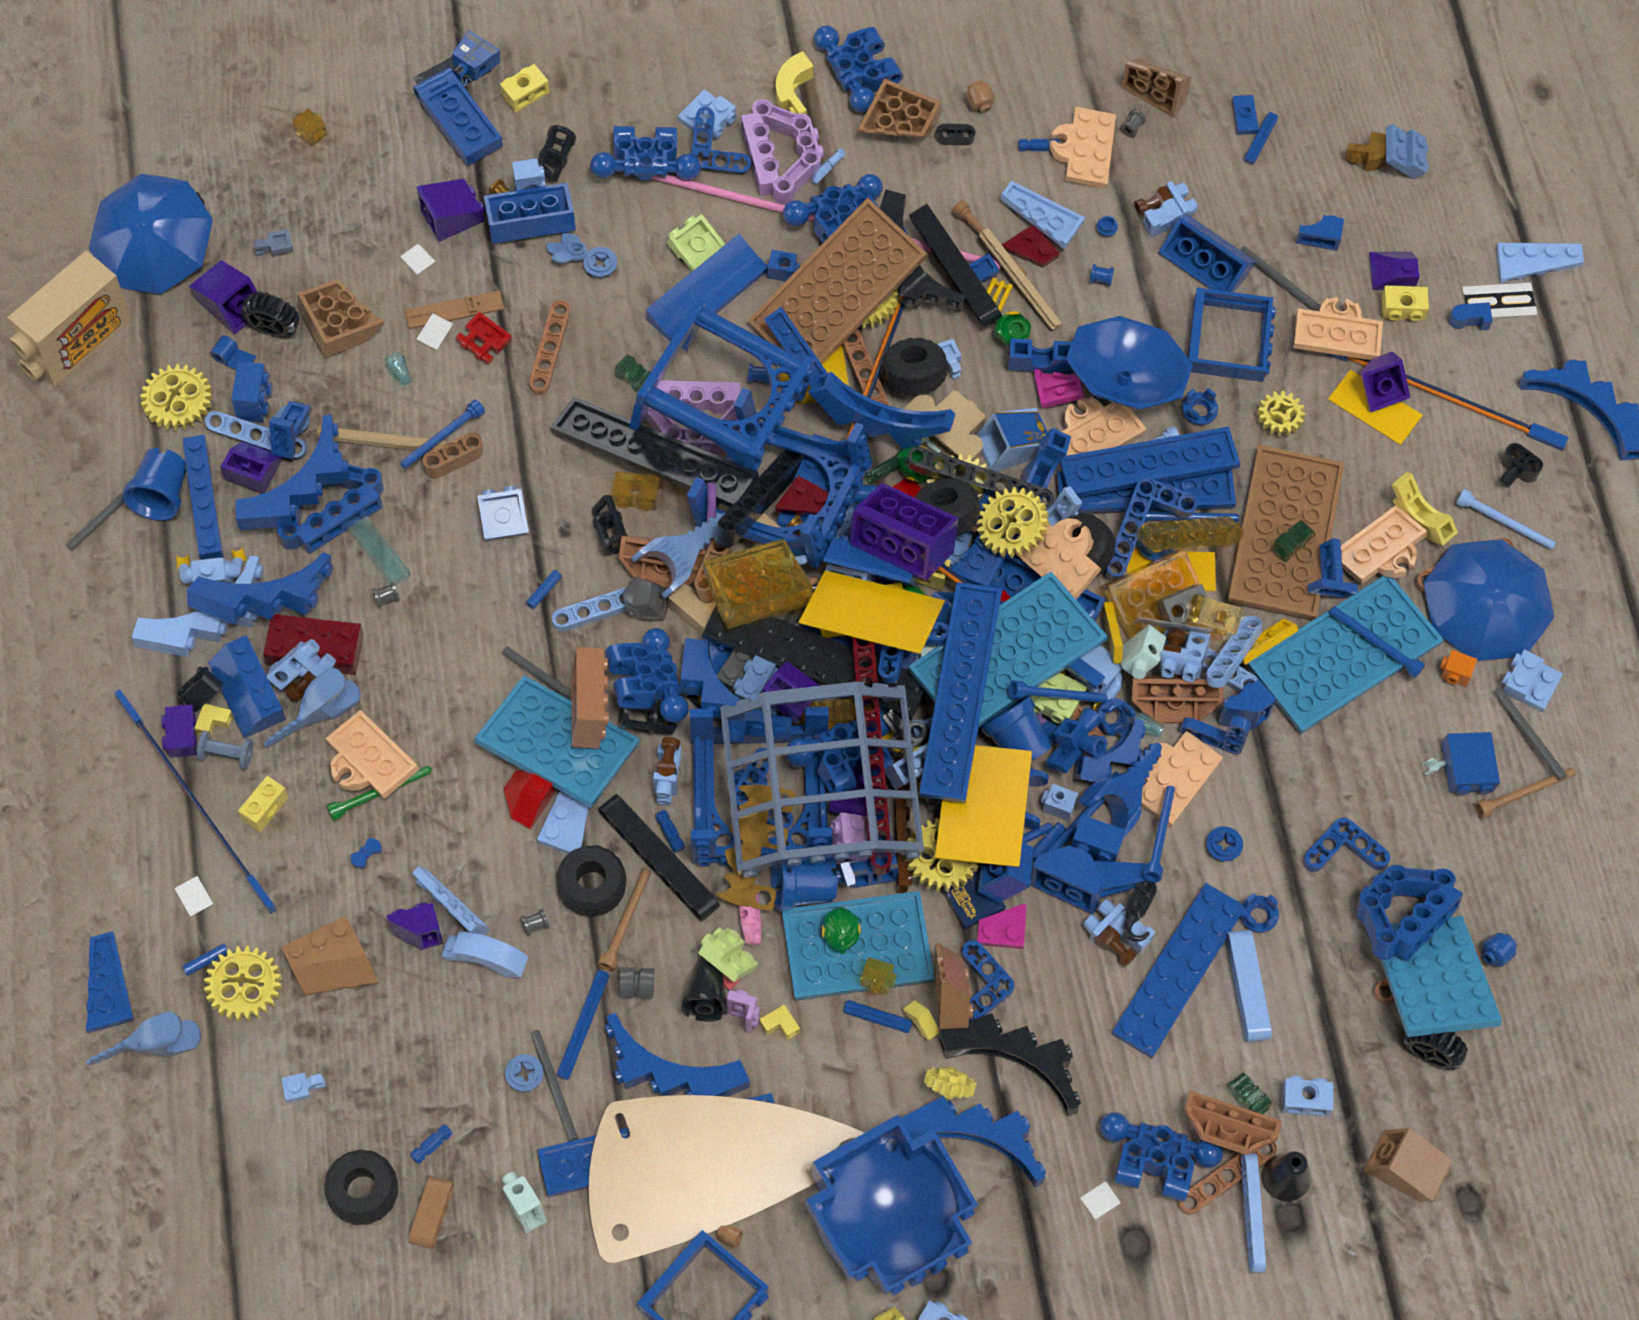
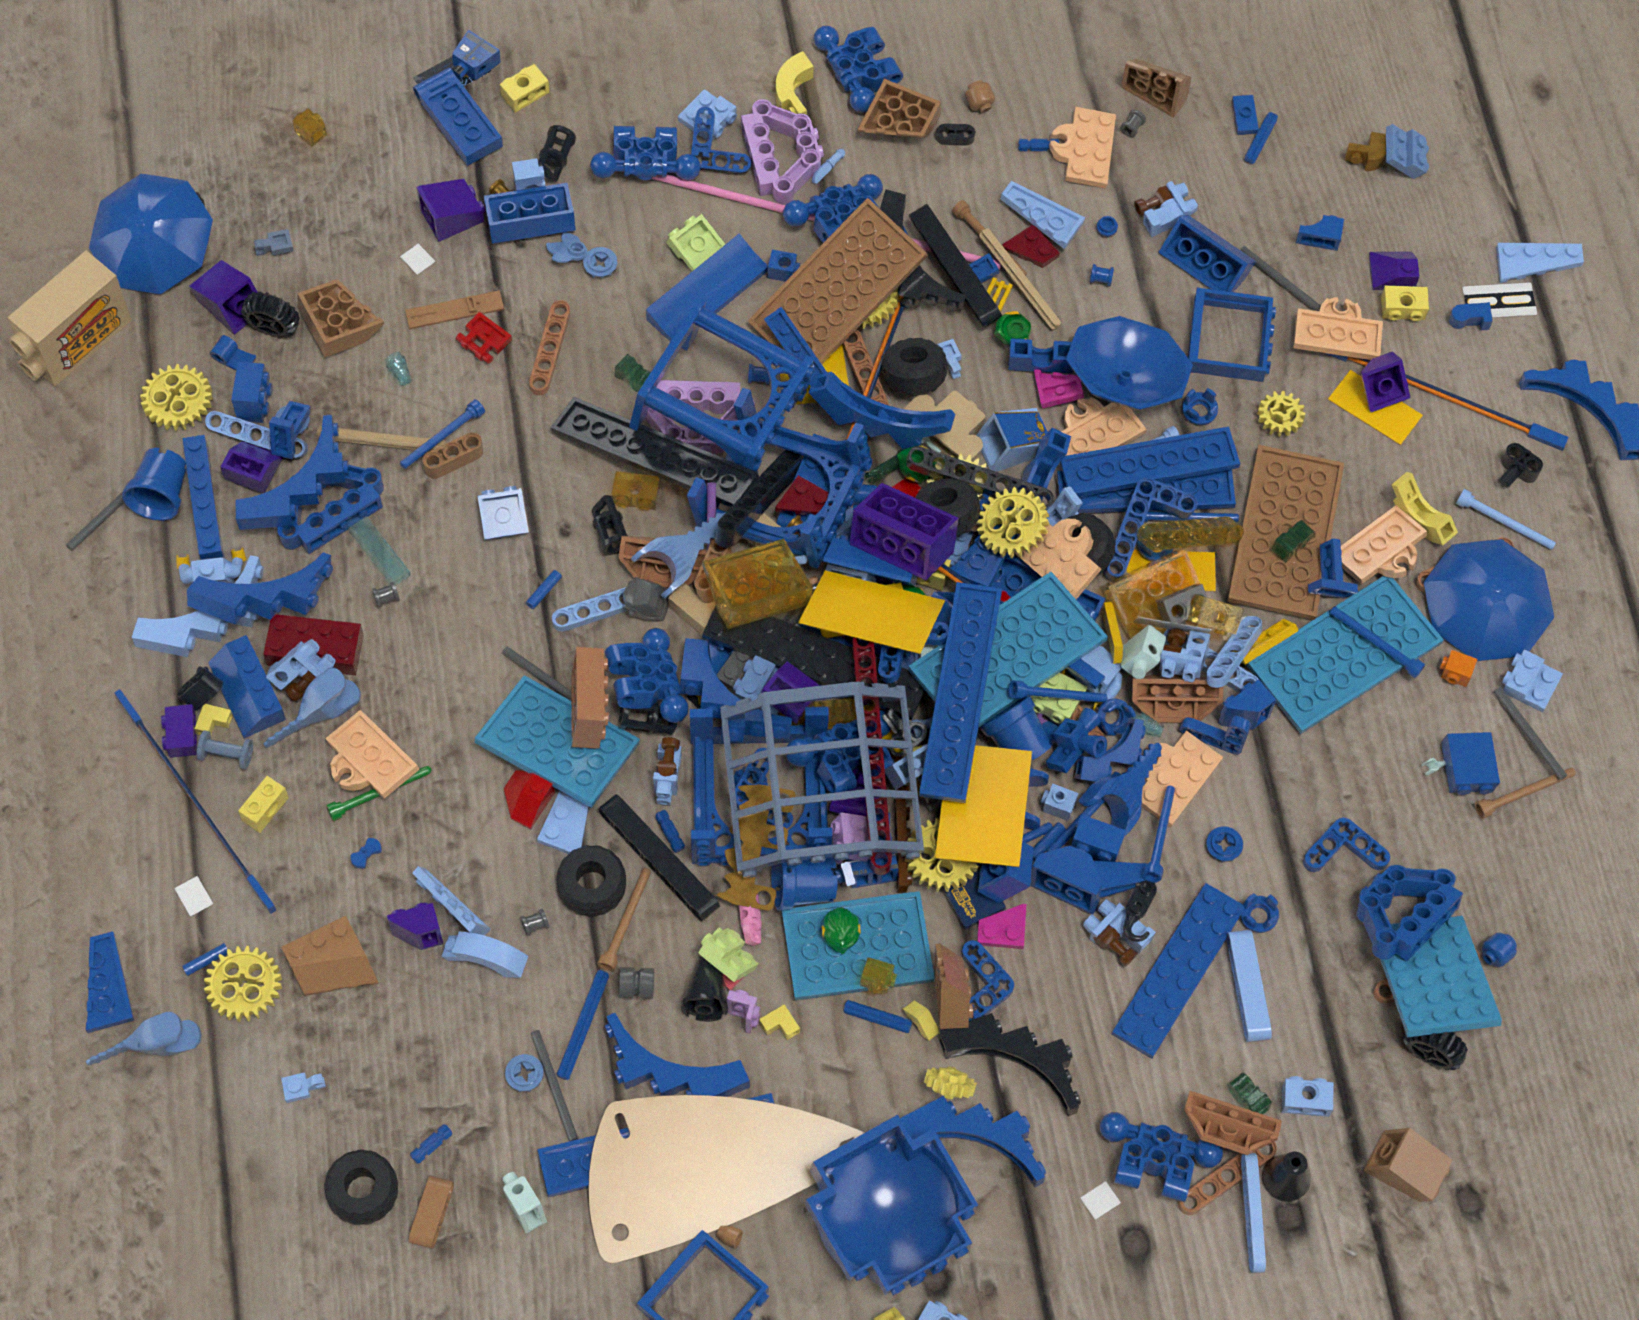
(434, 331): white sticker -> none

